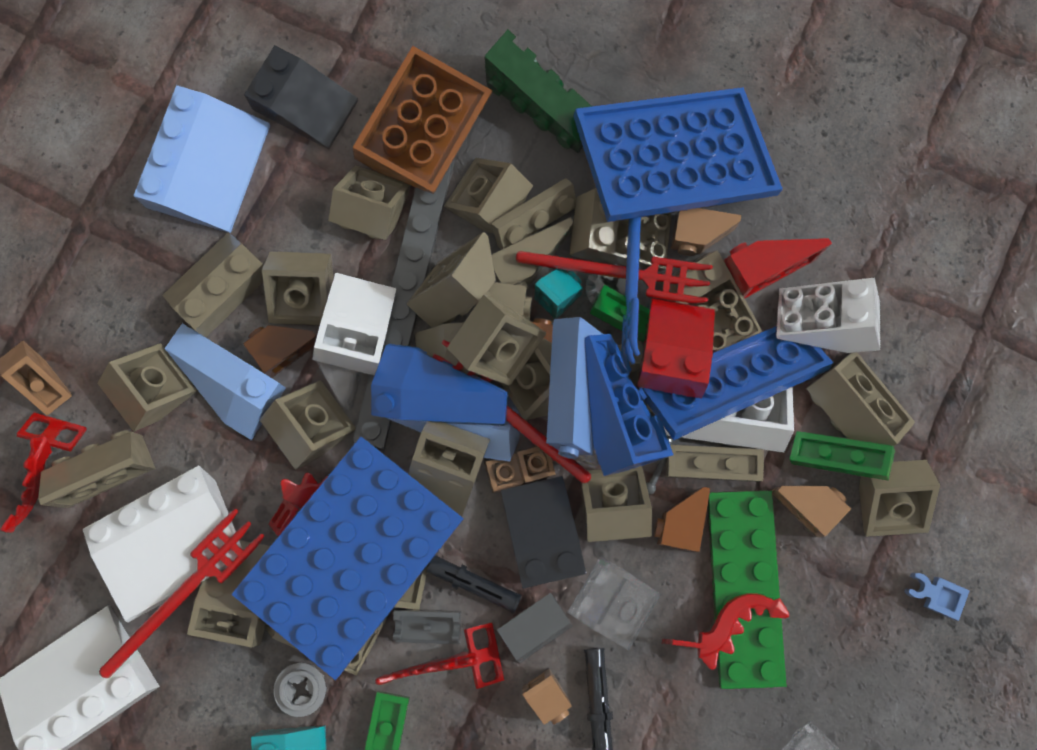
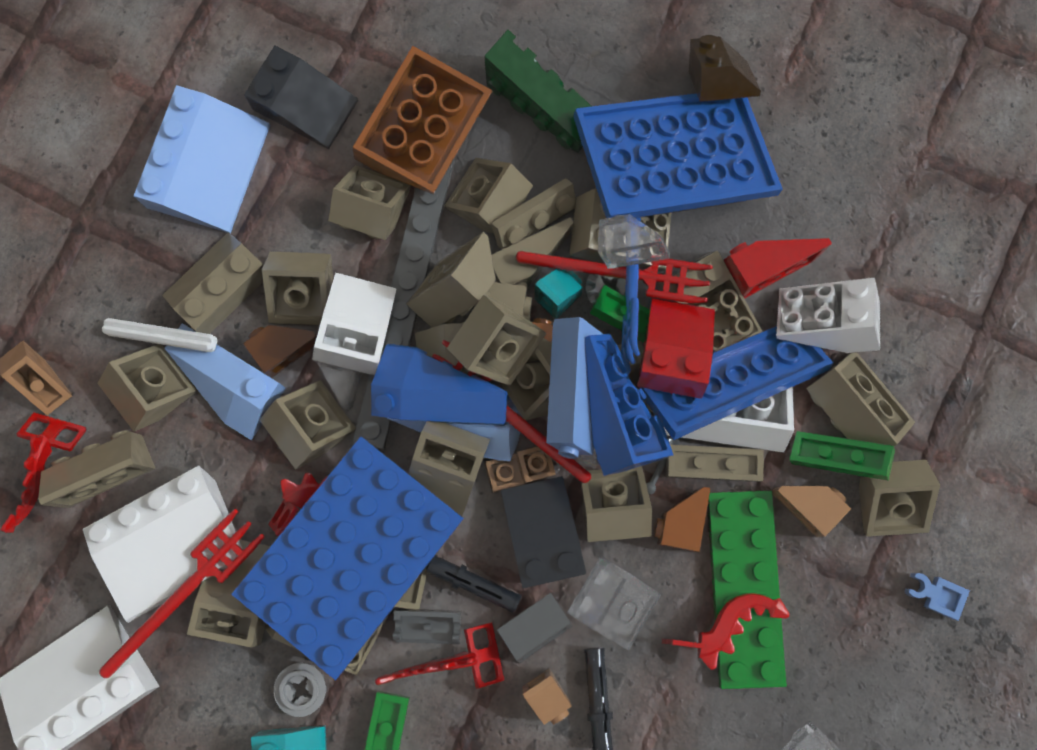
(159, 335): none -> white axle
(629, 242): none -> clear slope
(700, 229): medium nougat slope -> none
(719, 70): none -> dark brown slope

